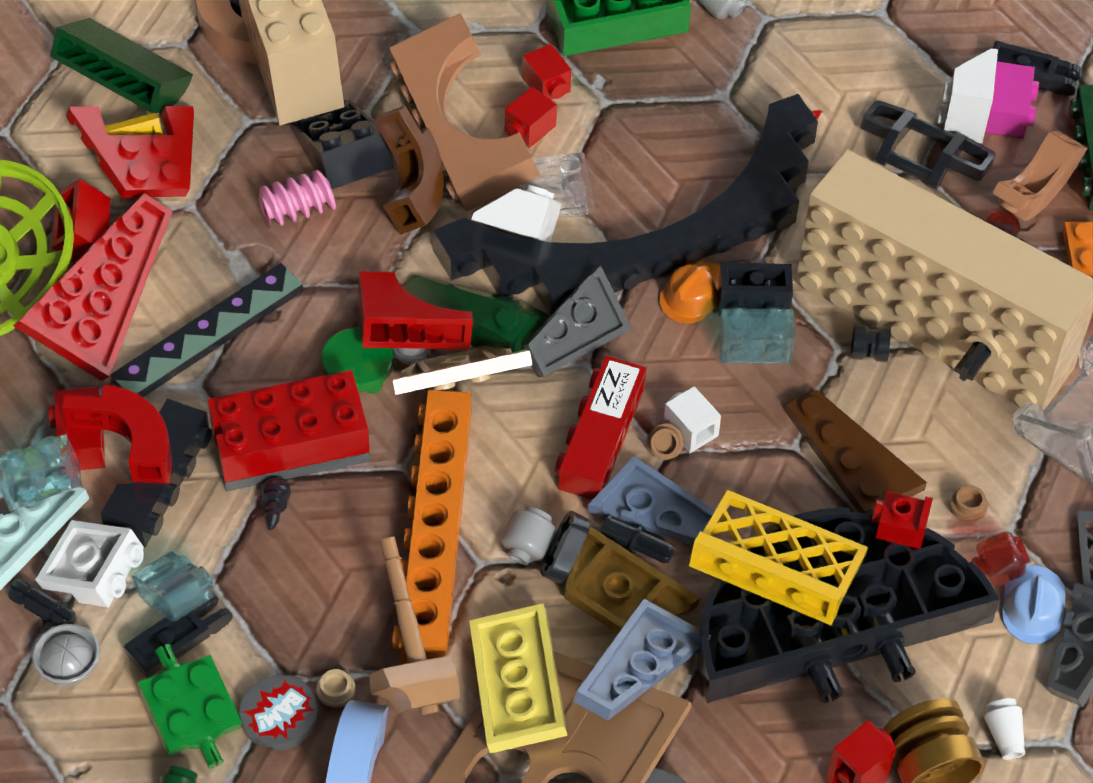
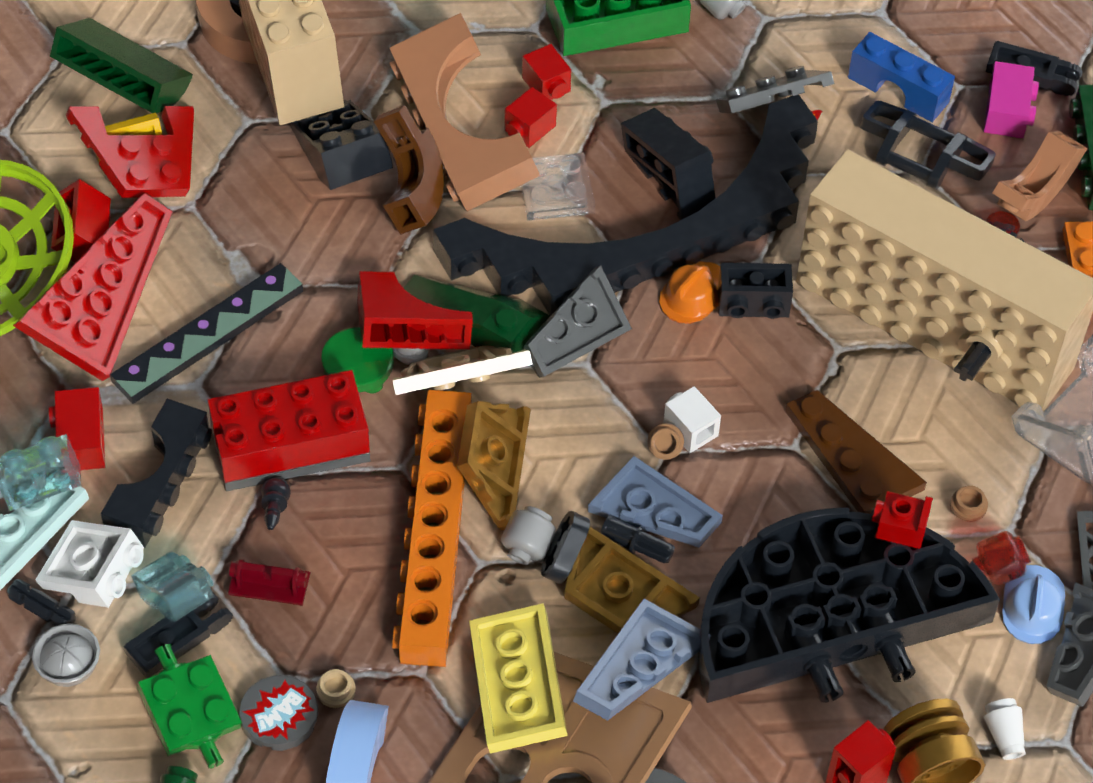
(134, 419): red arch -> none
(268, 582): none -> dark red hinge
(295, 197): bright pink piece -> none
(421, 682): medium nougat piece -> none
(494, 455): none -> pearl gold wing
(523, 212): white slope -> none
(601, 428): red brick -> none
(672, 158): none -> black wedge
(757, 335): clear light blue brick -> none
(767, 575): yellow fence -> none
(792, 84): none -> dark grey wing
(870, 343): black wheel -> none
(923, 84): none -> blue arch
(970, 96): white slope -> none

